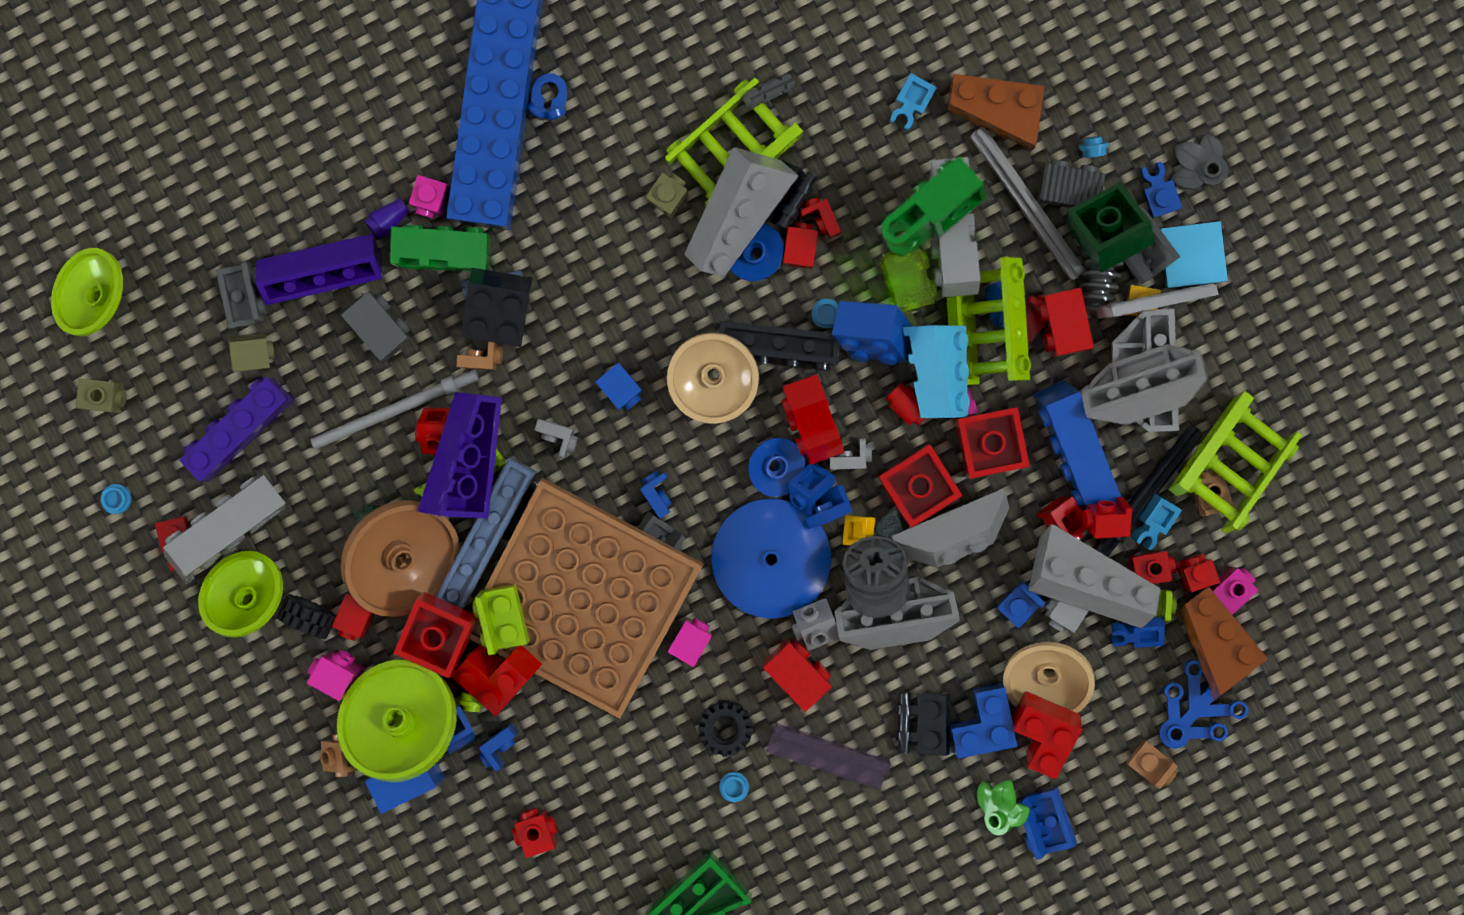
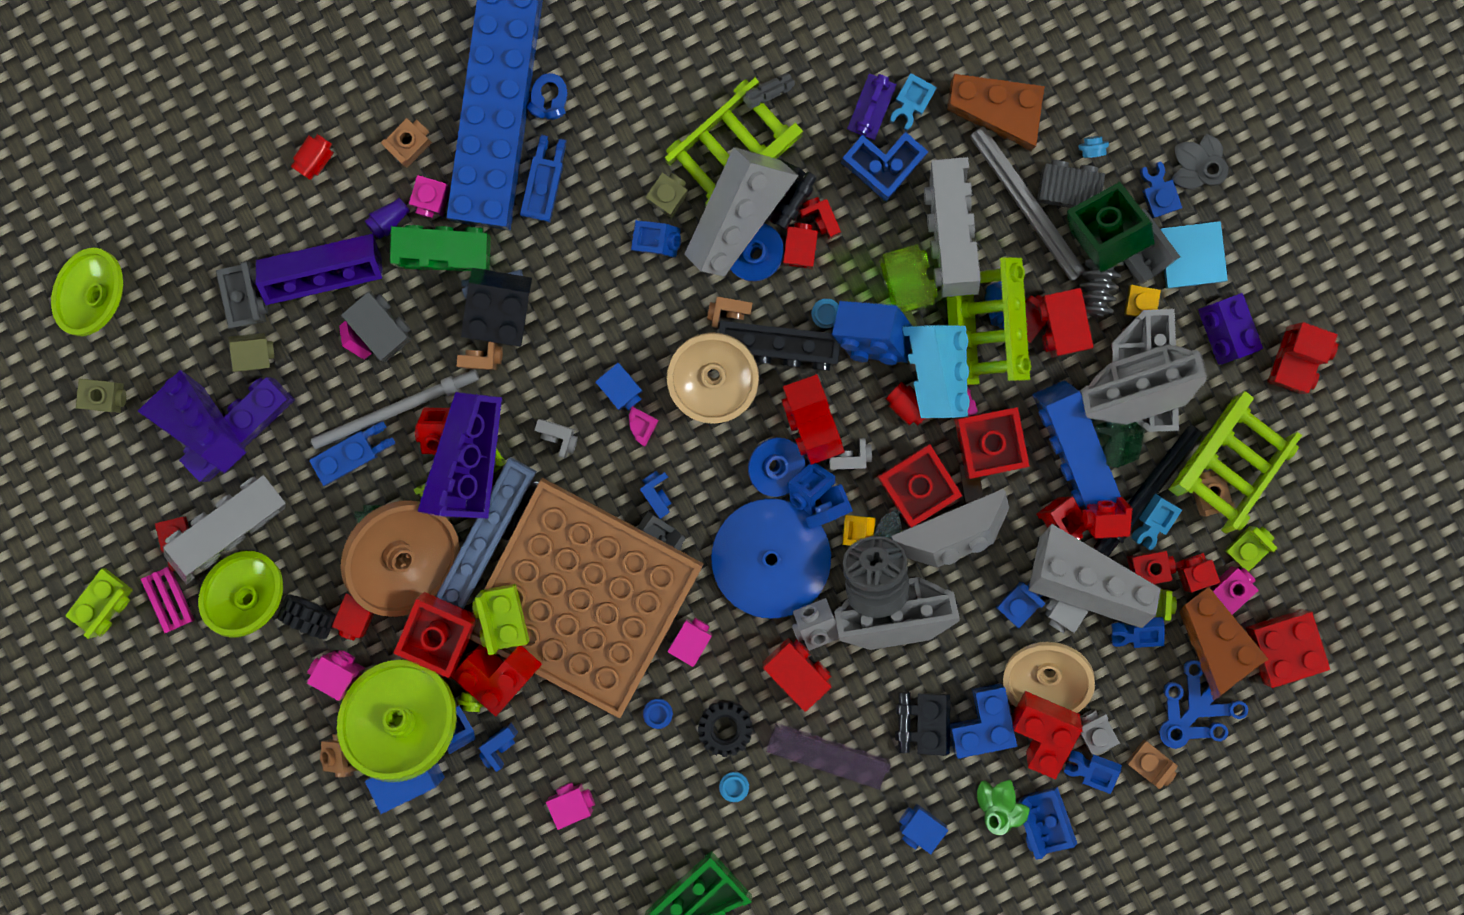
(99, 603): none -> lime bracket
(116, 498): dark azure plate -> none
(157, 605): none -> dark pink tile
(192, 418): none -> dark purple wedge
(312, 156): none -> red brick
(349, 455): none -> blue hinge
(353, 342): none -> dark pink tile
(407, 153): none -> medium nougat brick
(532, 842): red brick -> none
(543, 182): none -> blue hinge
(570, 804): none -> dark pink brick
(641, 425): none -> dark pink tile
(656, 238): none -> blue bracket
(657, 713): none -> blue plate
(734, 308): none -> medium nougat bracket
(872, 106): none -> dark purple hinge
(882, 171): none -> blue brick
(922, 829): none -> blue brick
(934, 207): green brick -> none
(971, 487): none -> dark brown piece
(1097, 732): none -> light grey bracket
(1097, 773): none -> blue plate
(1124, 442): none -> clear green bracket
(1157, 300): light grey tile -> none
(1230, 329): none -> dark purple bracket
(1251, 547): none -> lime bracket
(1291, 648): none -> red brick
(1300, 355): none -> red brick

